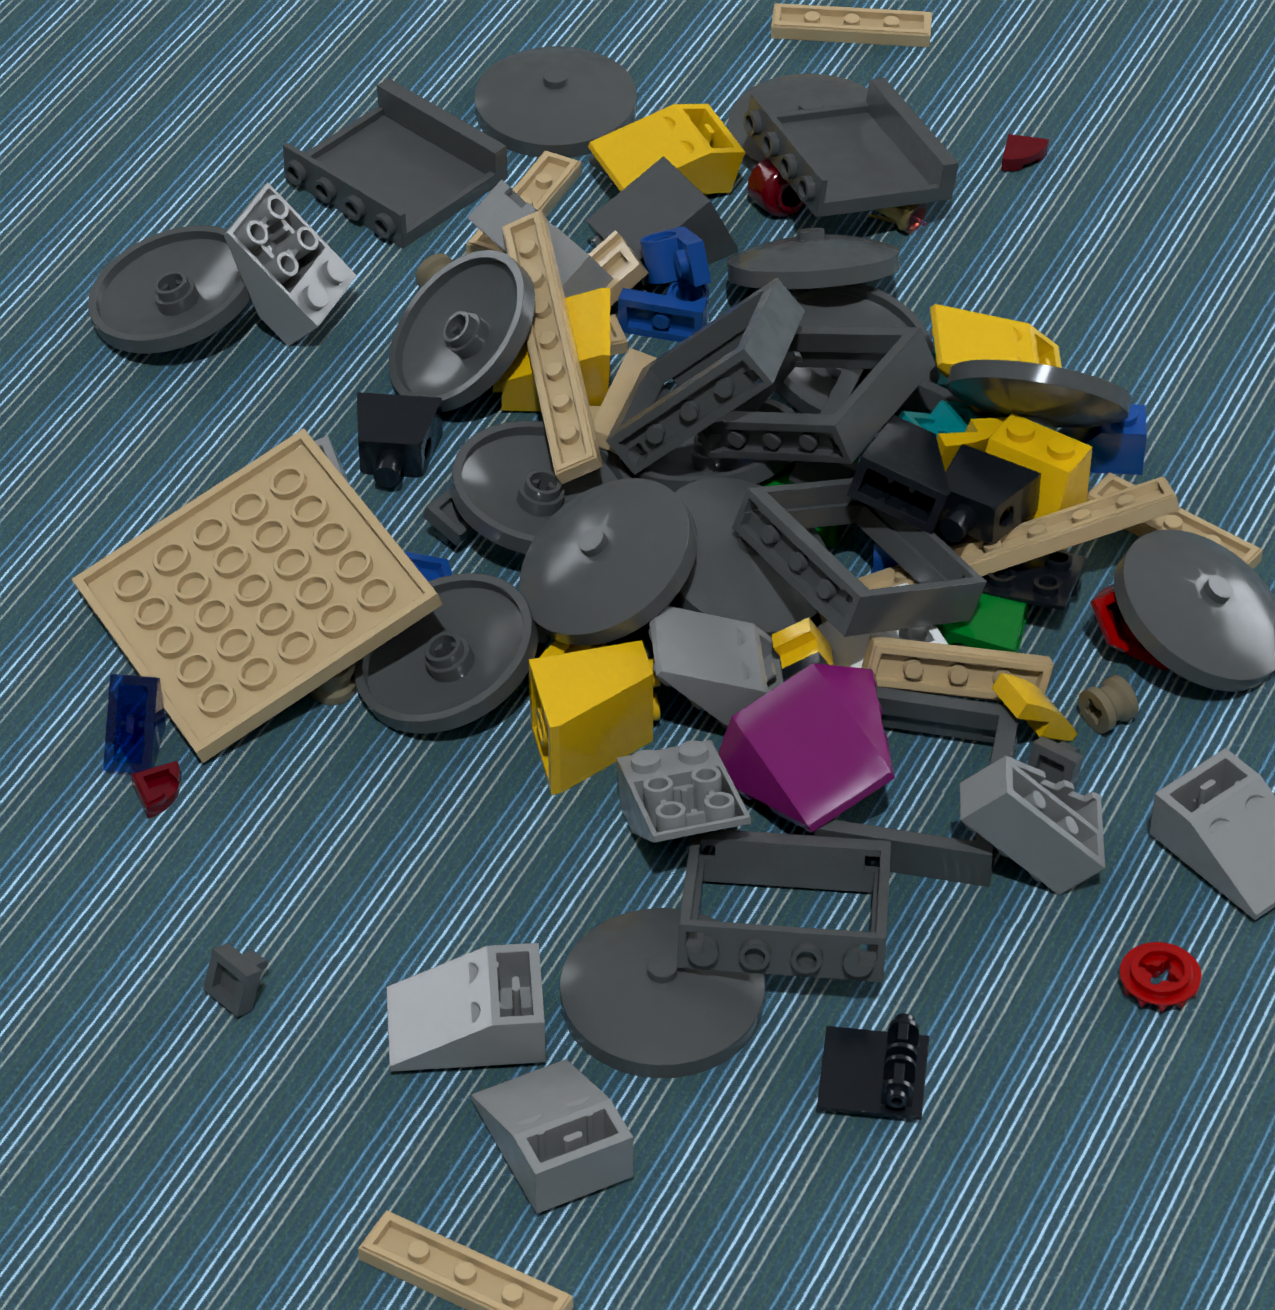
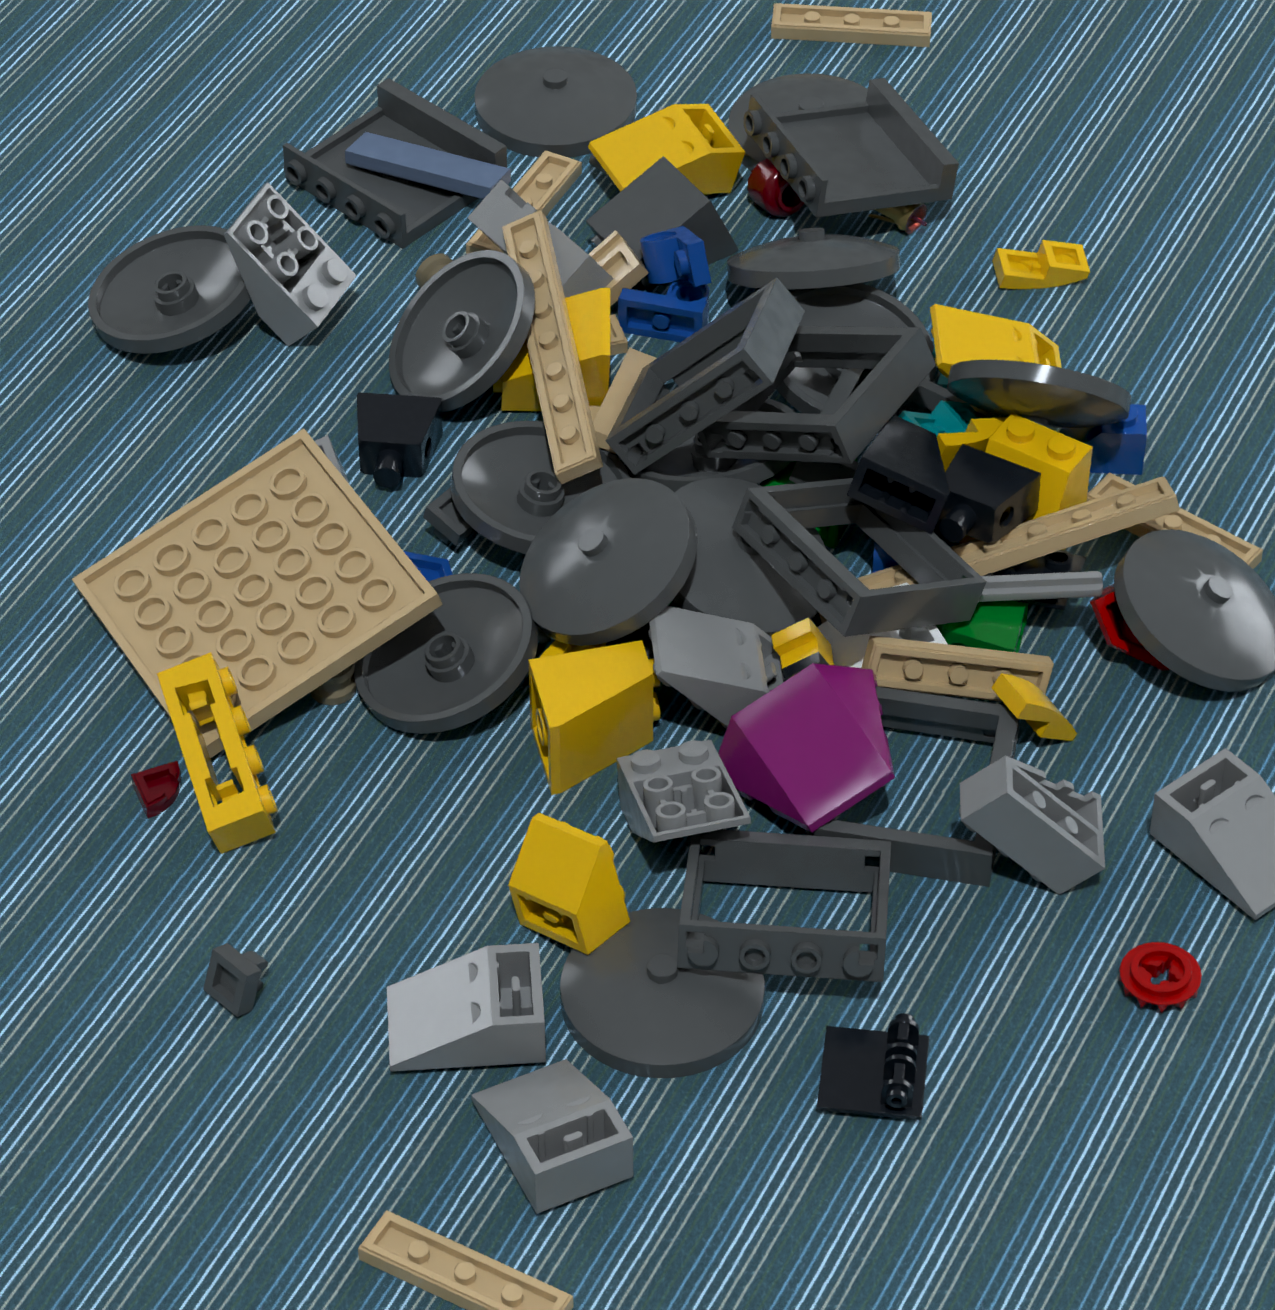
(133, 723): clear blue slope -> none
(207, 692): none -> yellow brick
(425, 165): none -> sand blue tile
(567, 885): none -> yellow slope
(1023, 150): dark red tile -> none
(1042, 586): none -> light grey axle
(1050, 267): none -> yellow slope
(1056, 760): dark grey tile -> none
(1108, 704): dark tan wheel -> none

